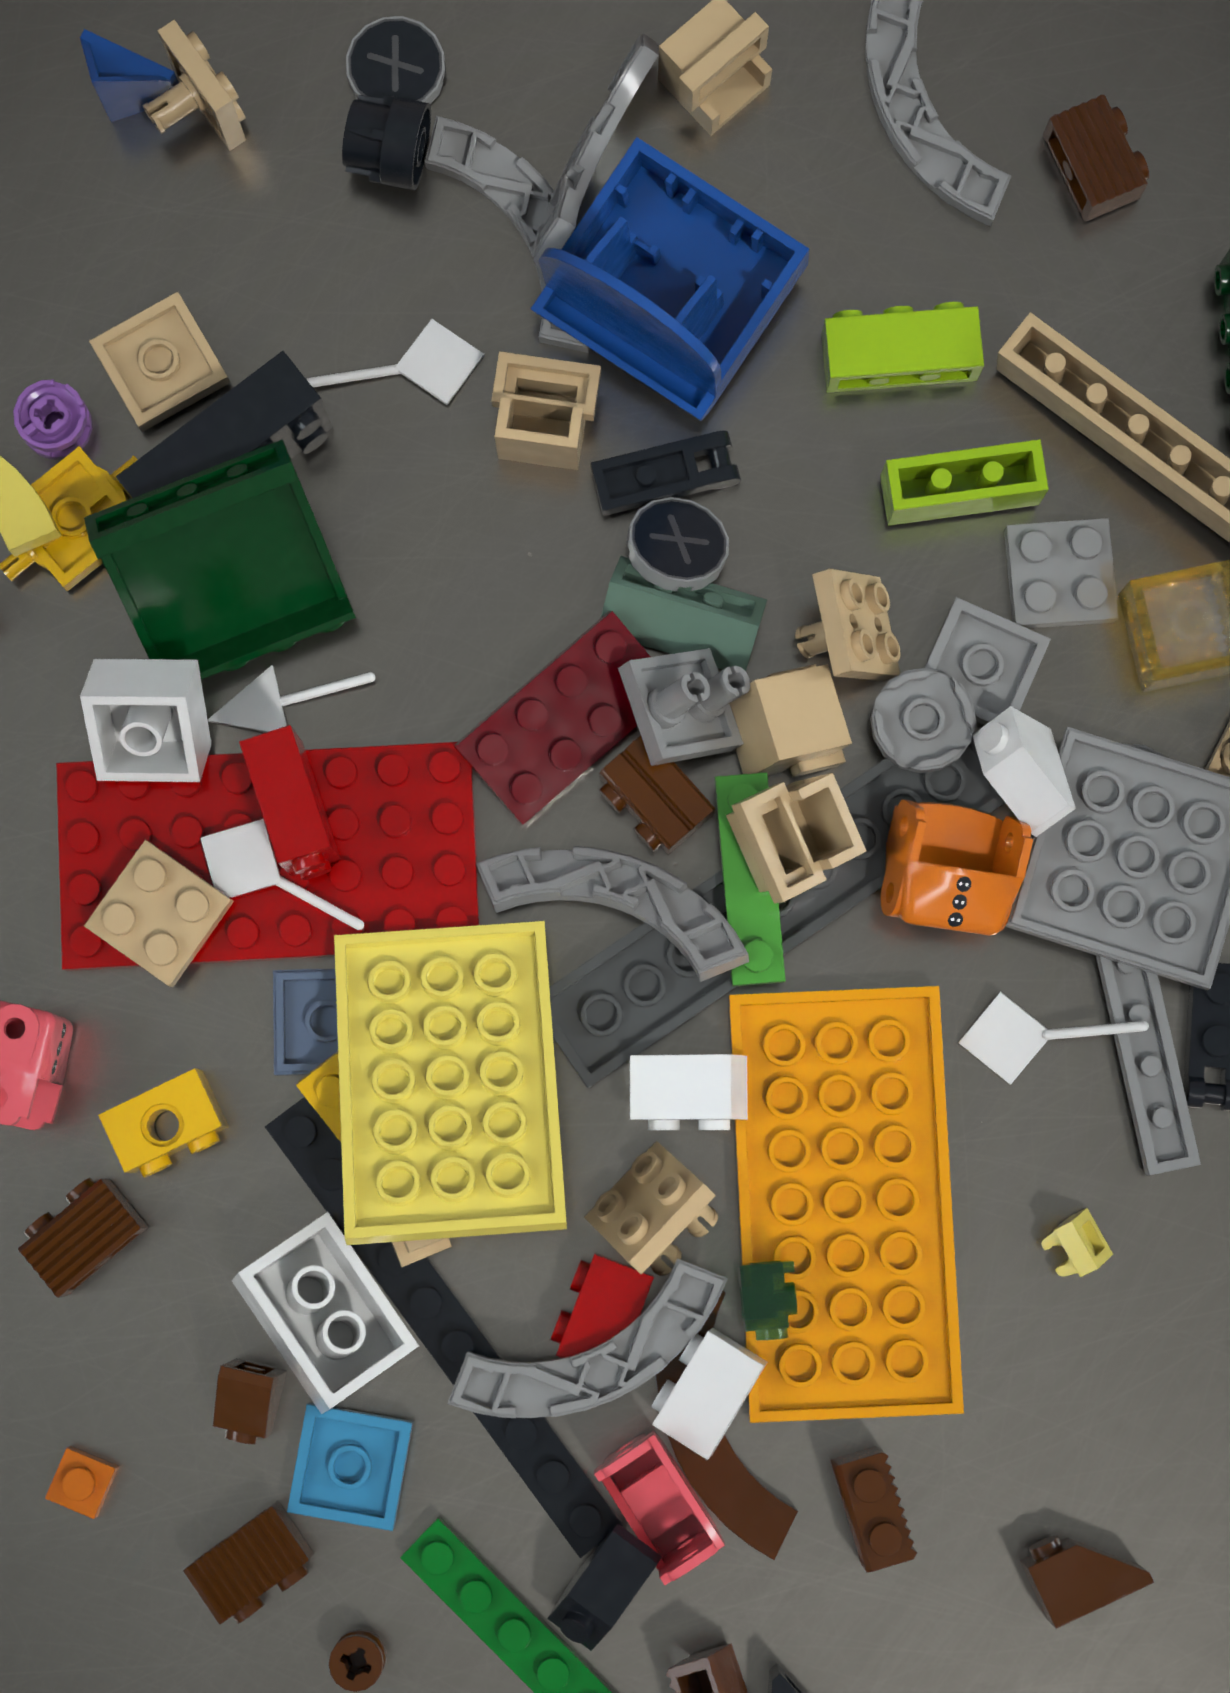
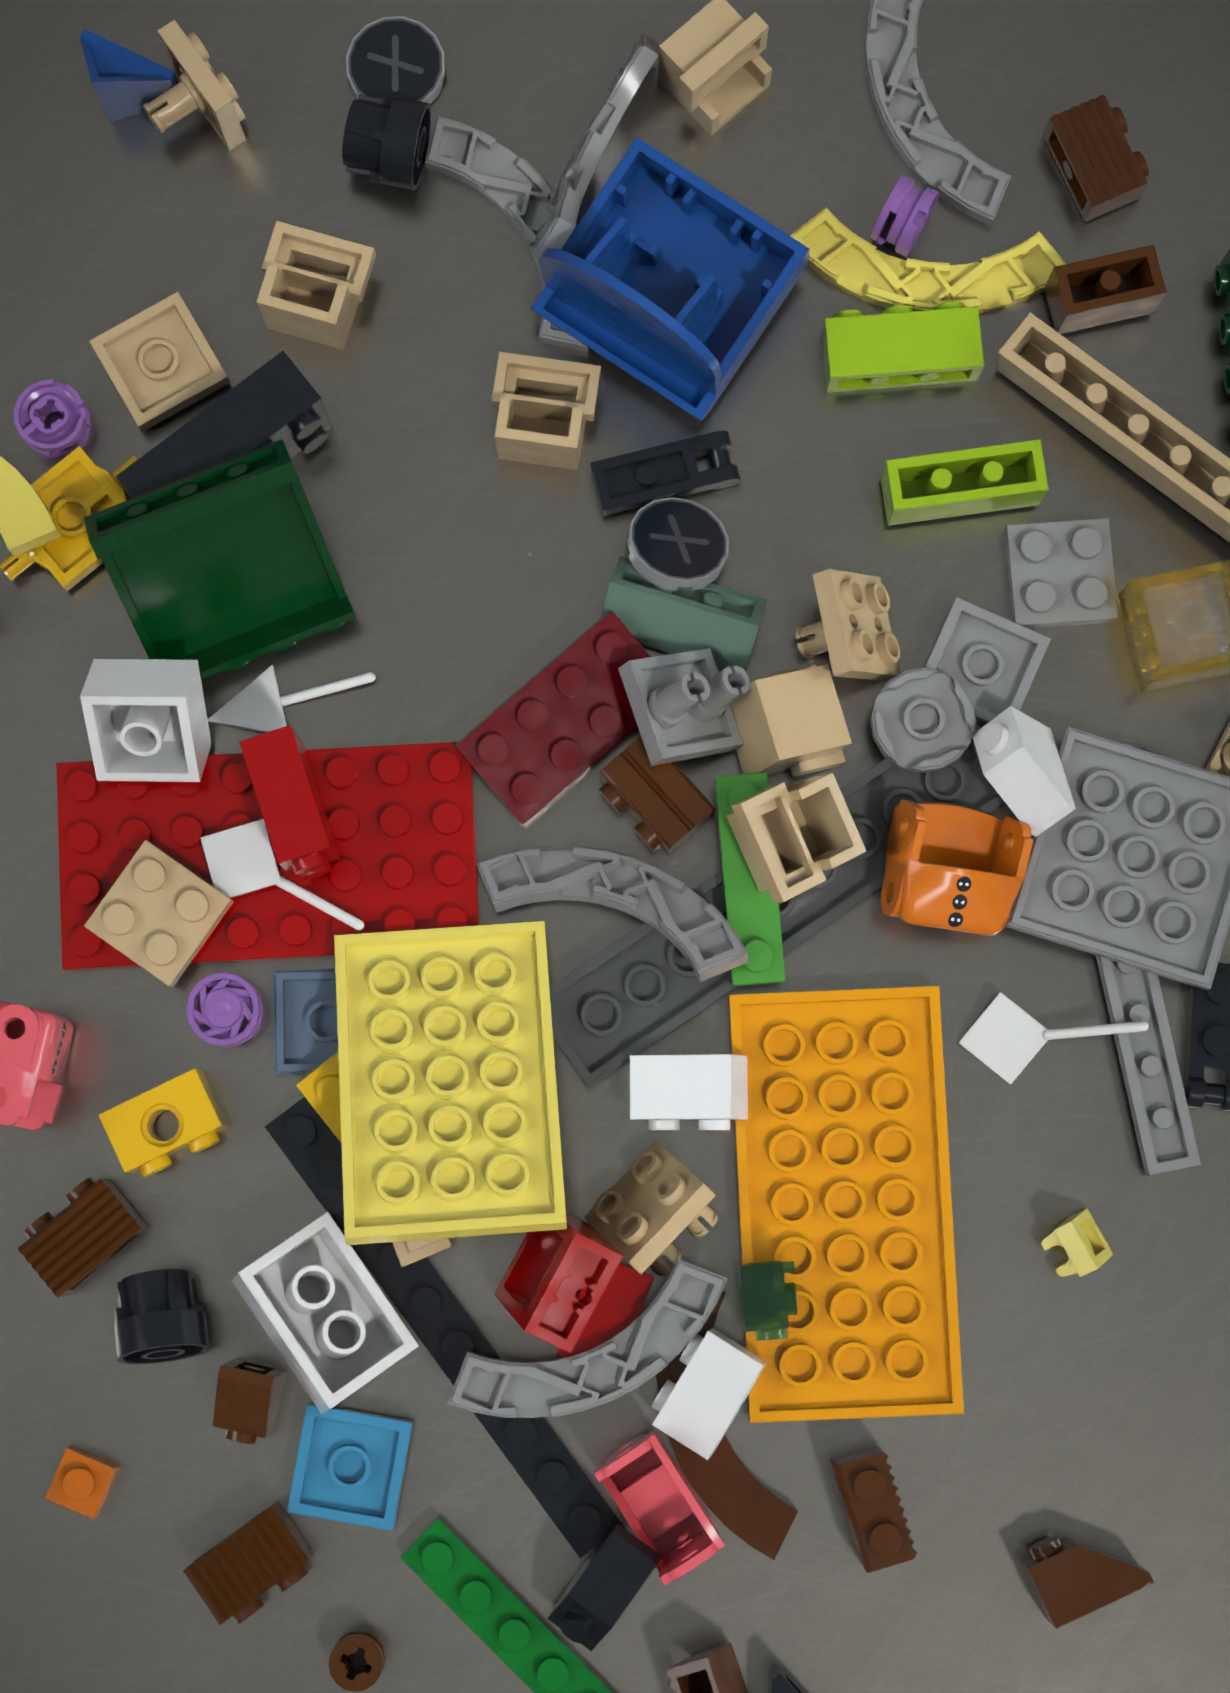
(159, 1318): none -> black piece
(225, 1010): none -> medium lavender wheel
(313, 284): none -> tan plate
(434, 362): white piece -> none
(545, 1298): none -> red window
(891, 281): none -> light yellow tile
(904, 215): none -> medium lavender wheel
(1105, 289): none -> reddish brown brick

